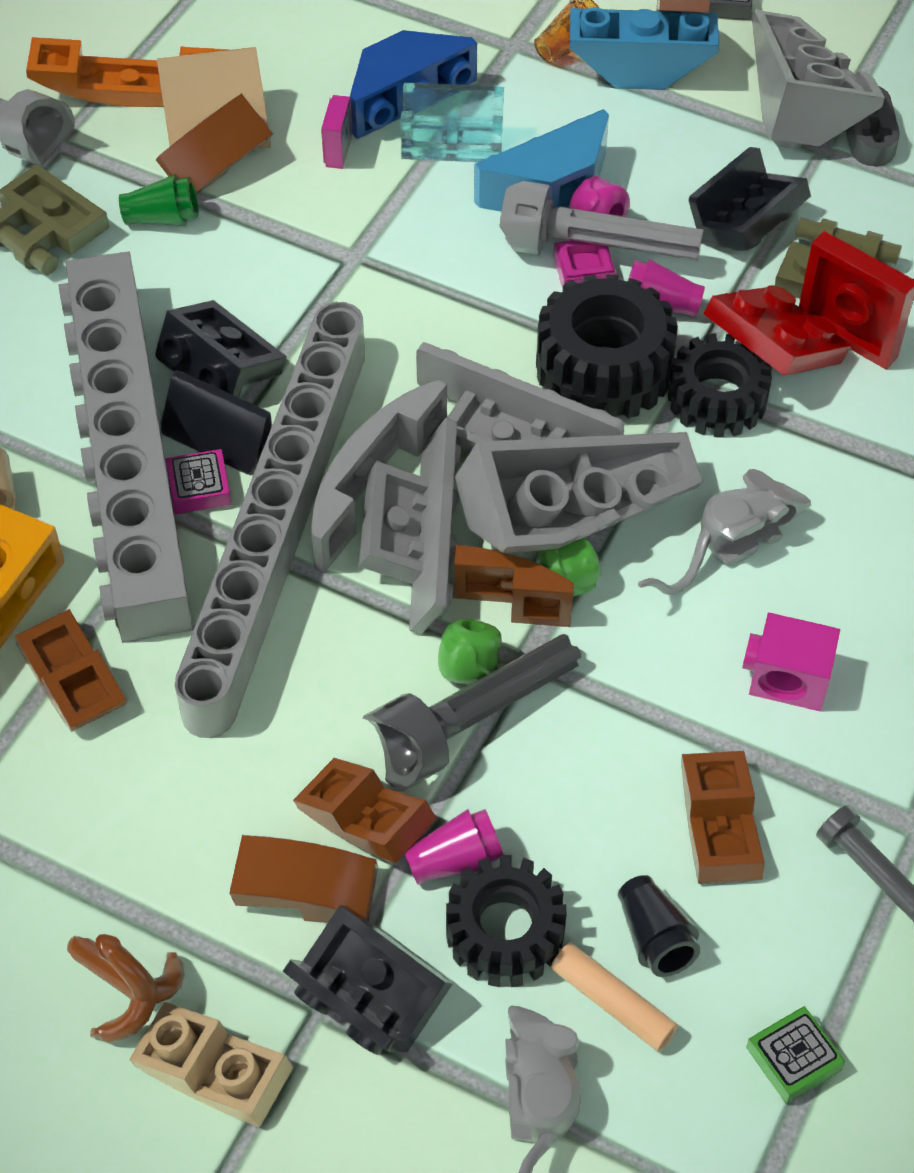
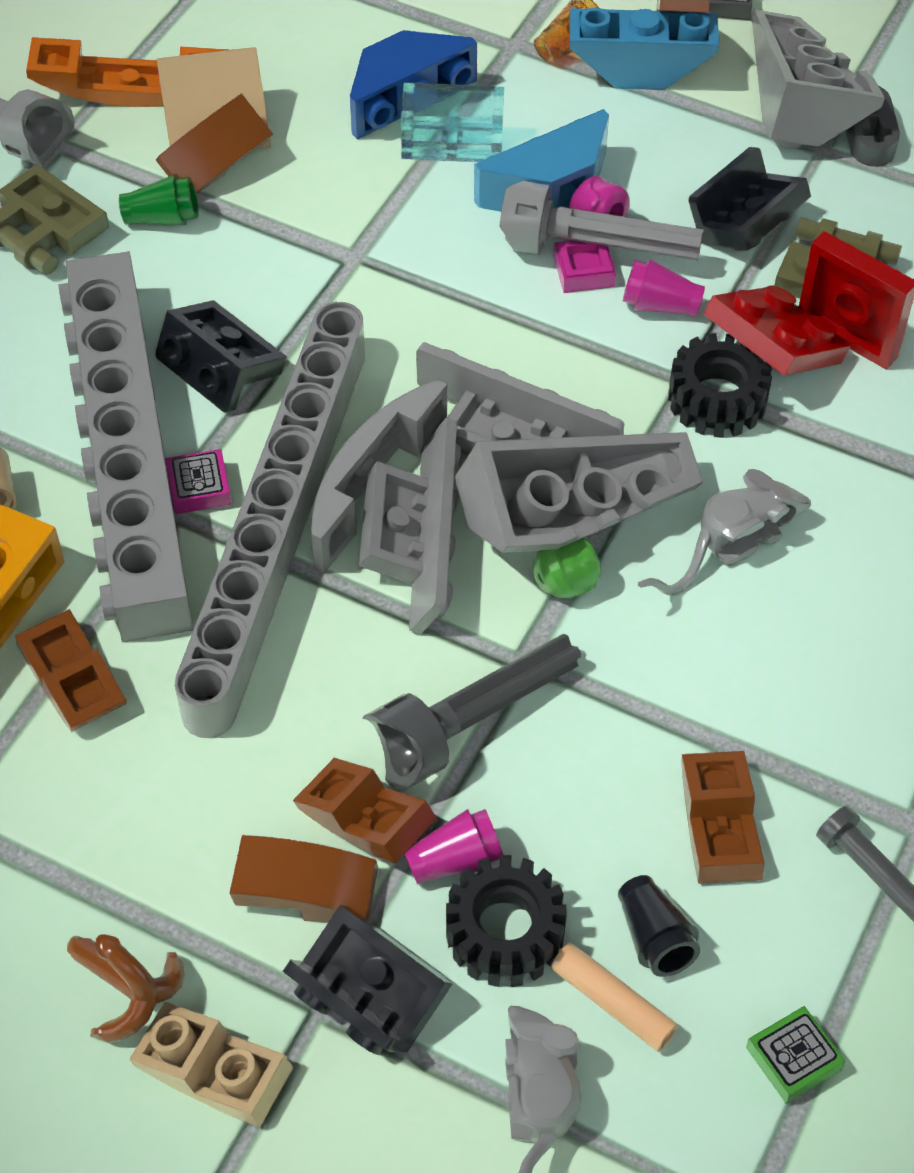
(215, 420): black slope -> none
(336, 131): dark pink tile -> none
(468, 651): bright green piece -> none
(535, 591): dark orange slope -> none
(612, 316): black tyre -> none
(792, 661): dark pink brick -> none

